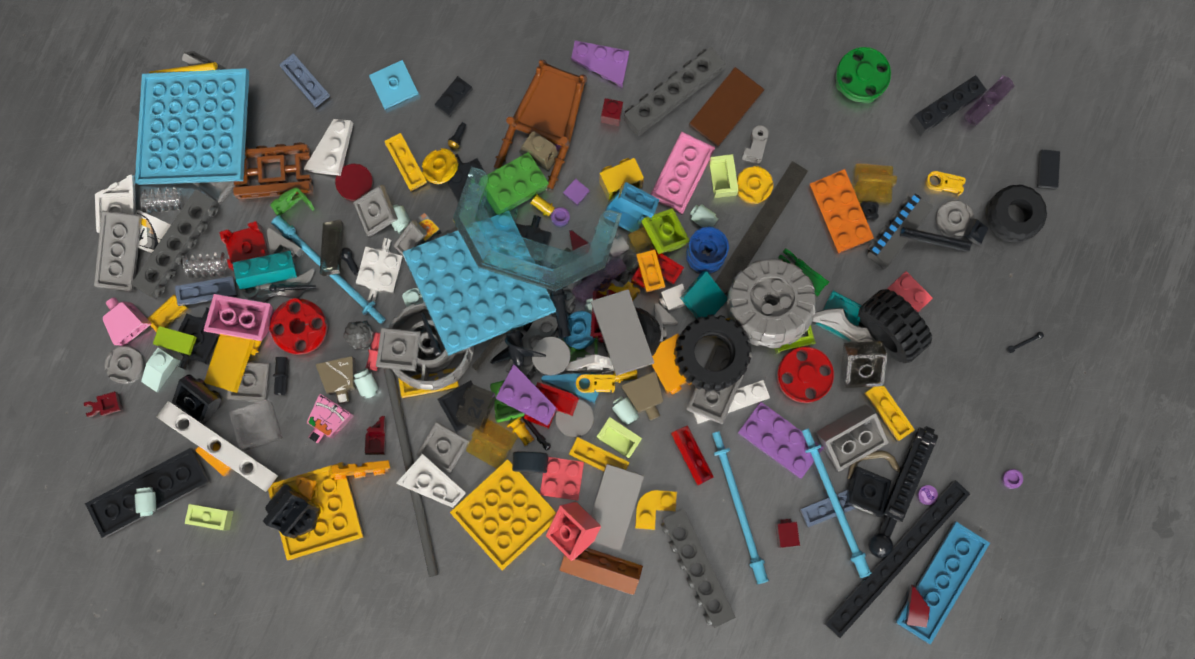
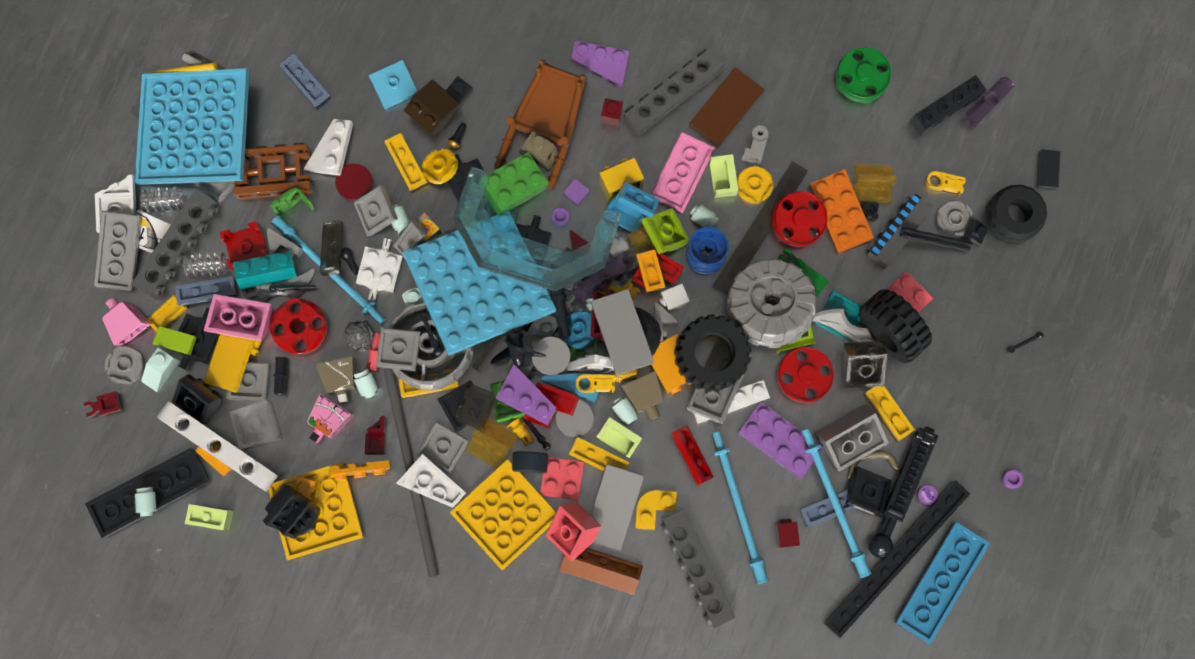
(432, 107): none -> dark brown slope
(542, 205): yellow pin -> none
(703, 296): teal tile -> none
(799, 219): none -> red piece
(918, 609): dark red slope -> none

